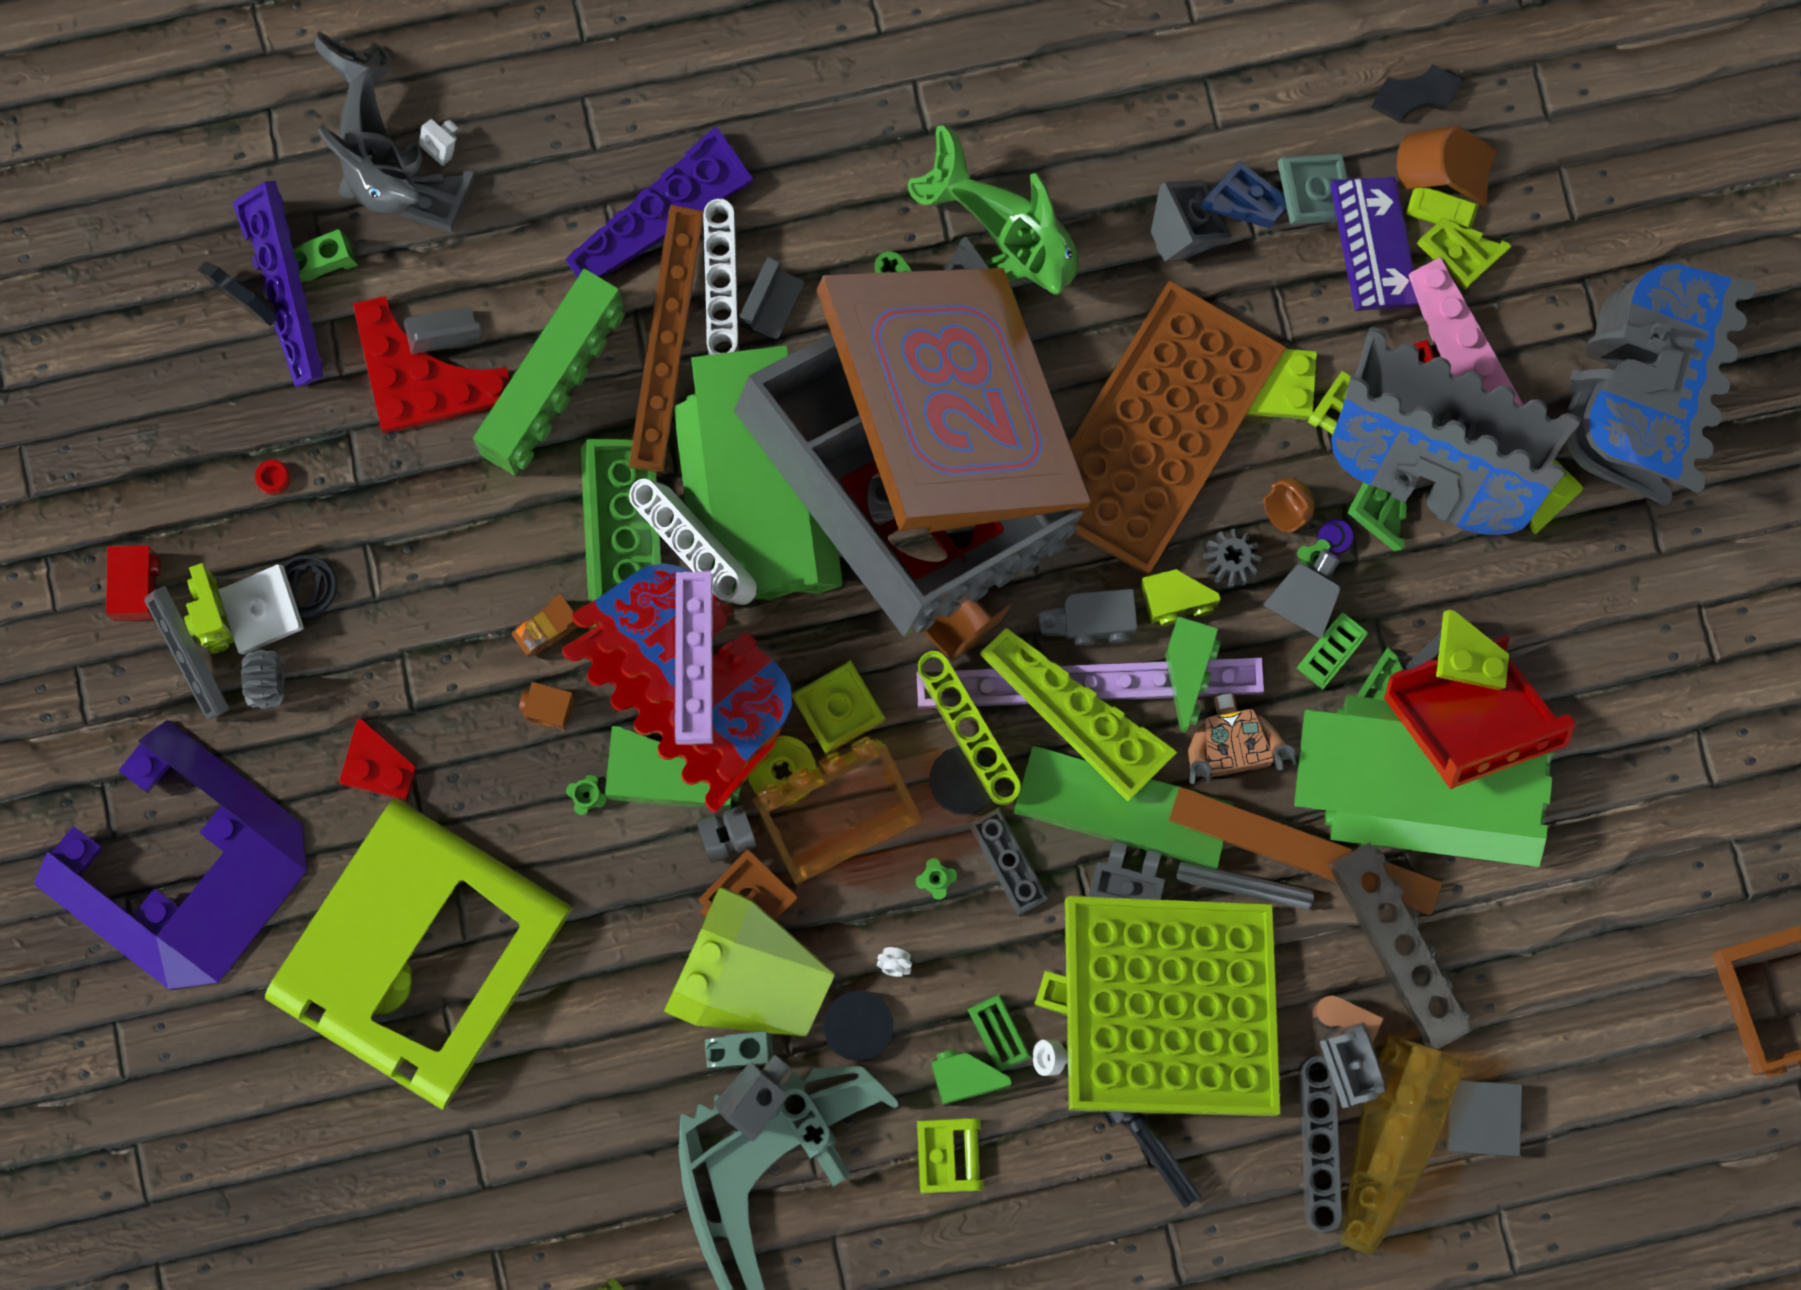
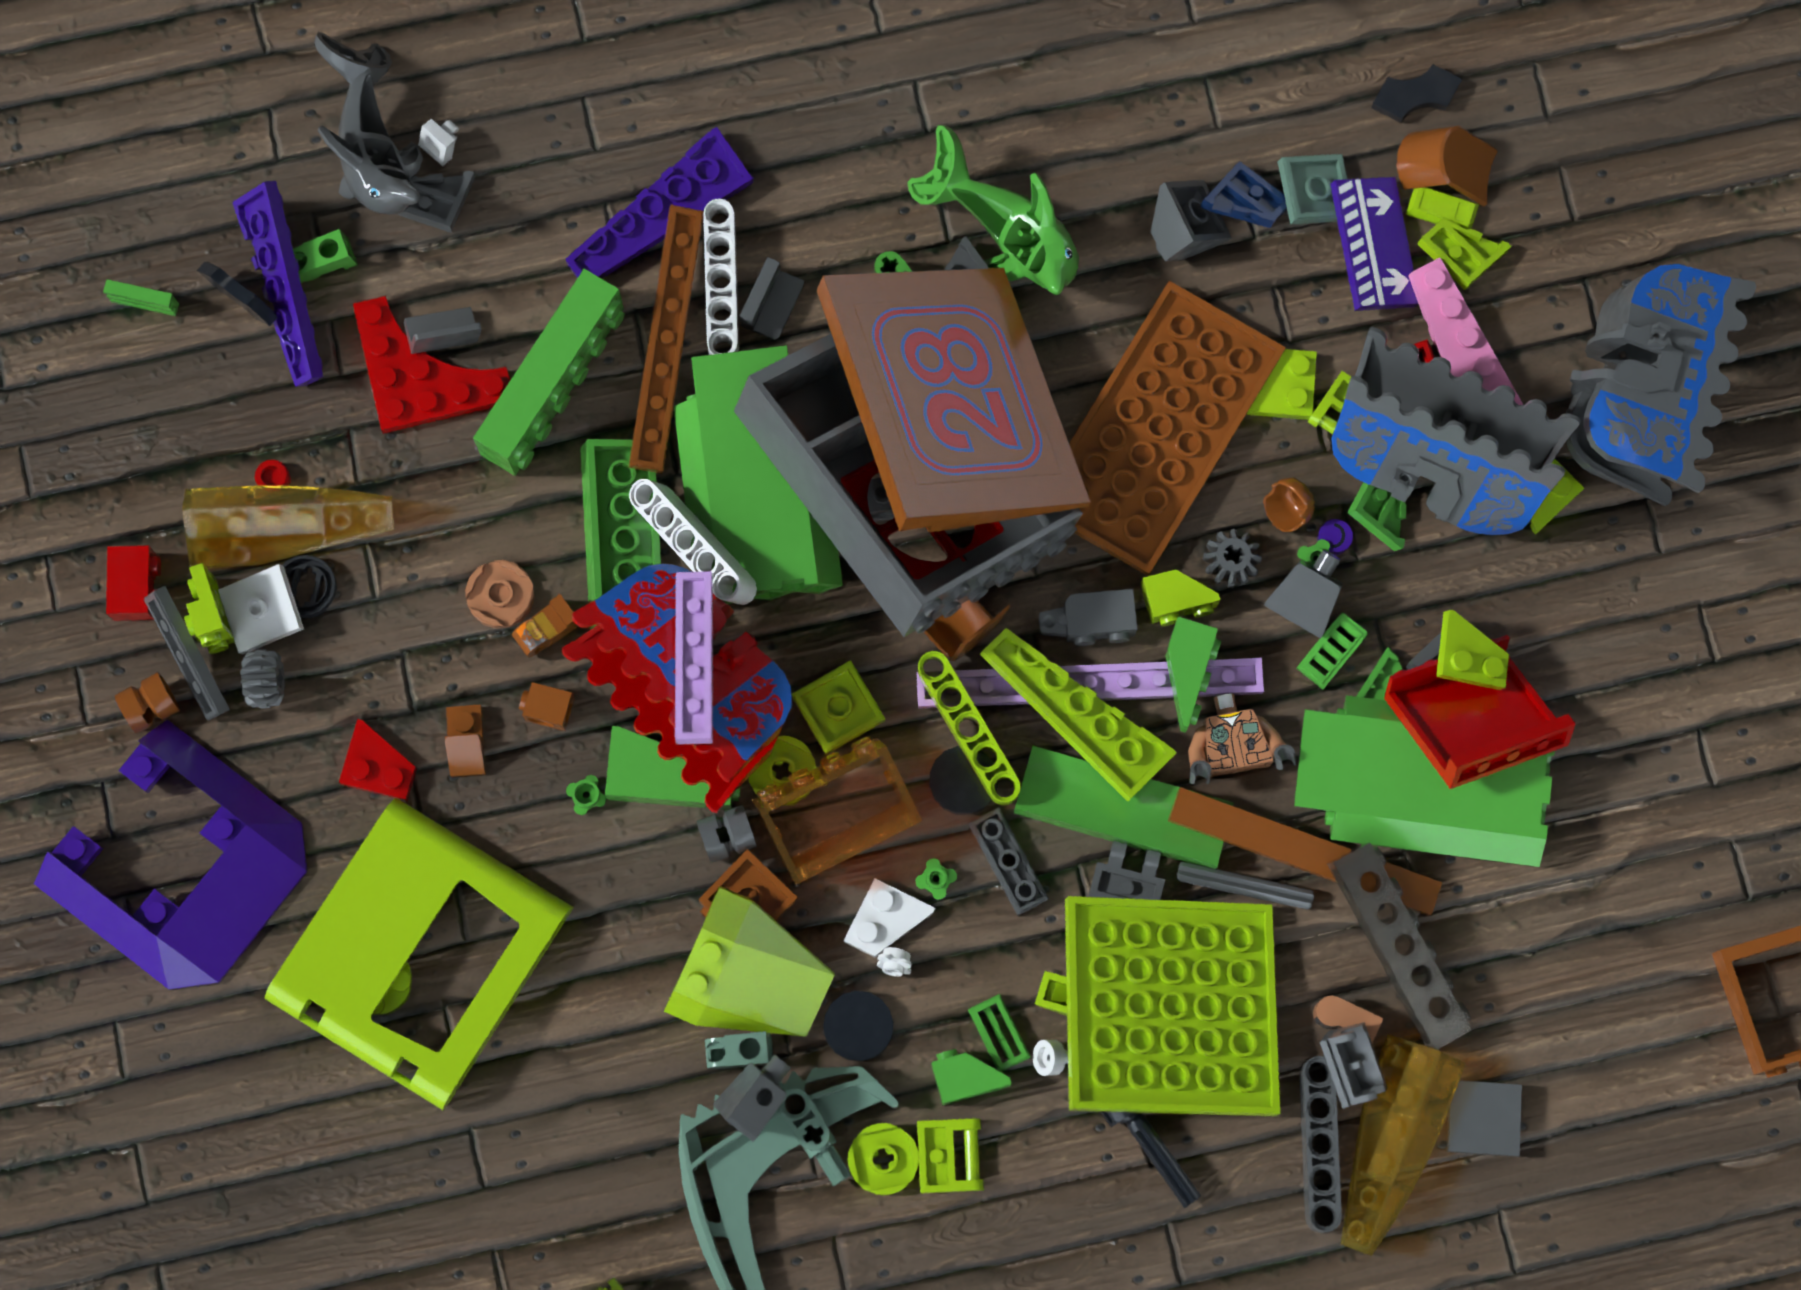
(141, 297): none -> bright green tile
(147, 702): none -> dark orange wheel
(276, 522): none -> clear yellow wedge
(465, 741): none -> dark orange slope
(500, 594): none -> nougat tile
(885, 918): none -> white wing
(895, 1142): none -> lime plate

